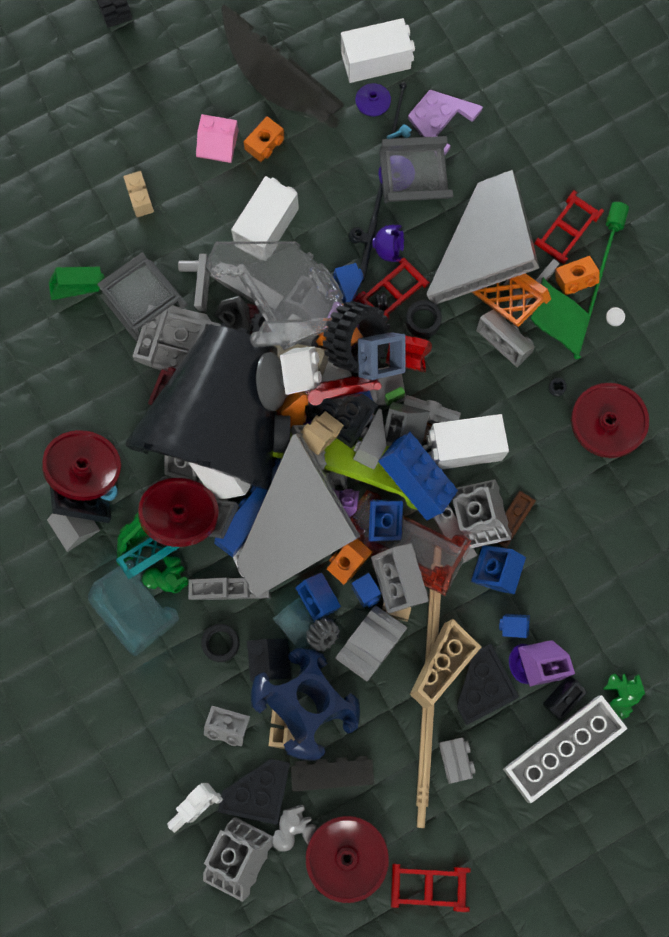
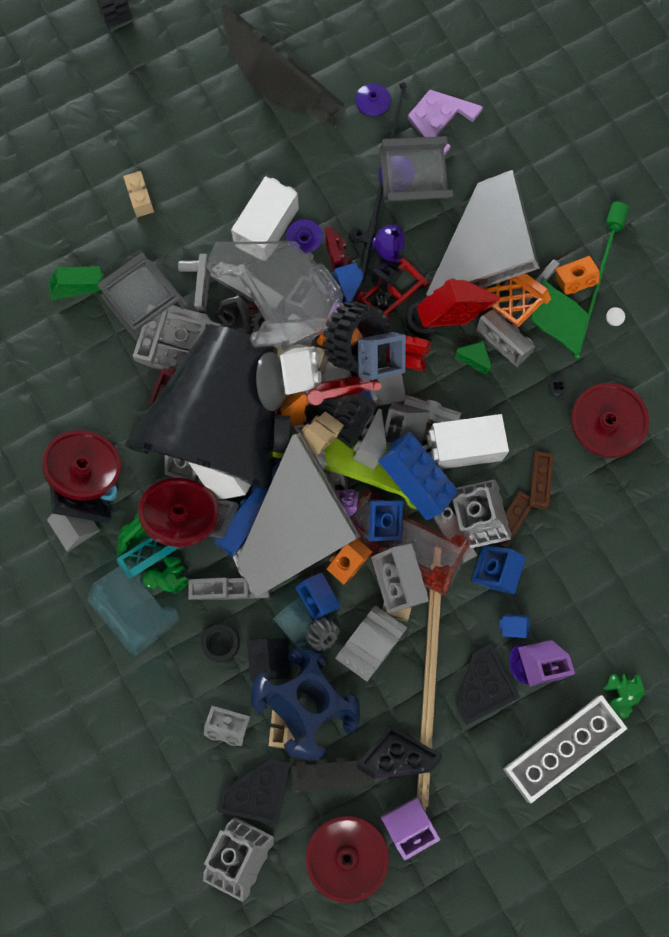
(194, 806): white piece -> none
(216, 138): bright pink slope -> none
(265, 130): orange brick -> none
(290, 825): light grey animal -> none
(308, 229): none -> dark purple dish
(335, 248): none -> dark red plate
(366, 591): blue brick -> none
(377, 50): white brick -> none
(386, 275): none -> black slope
(394, 396): bright green tile -> none
(398, 755): none -> black plate
(404, 131): medium azure hand -> none
(410, 828): none -> medium lavender slope
(446, 660): tan wedge -> none
(455, 304): none -> red slope
(456, 760): light grey brick -> none
(459, 906): red piece -> none
(475, 356): none -> green slope
(541, 480): none -> reddish brown tile
(565, 698): black slope -> none
(572, 199): red piece -> none

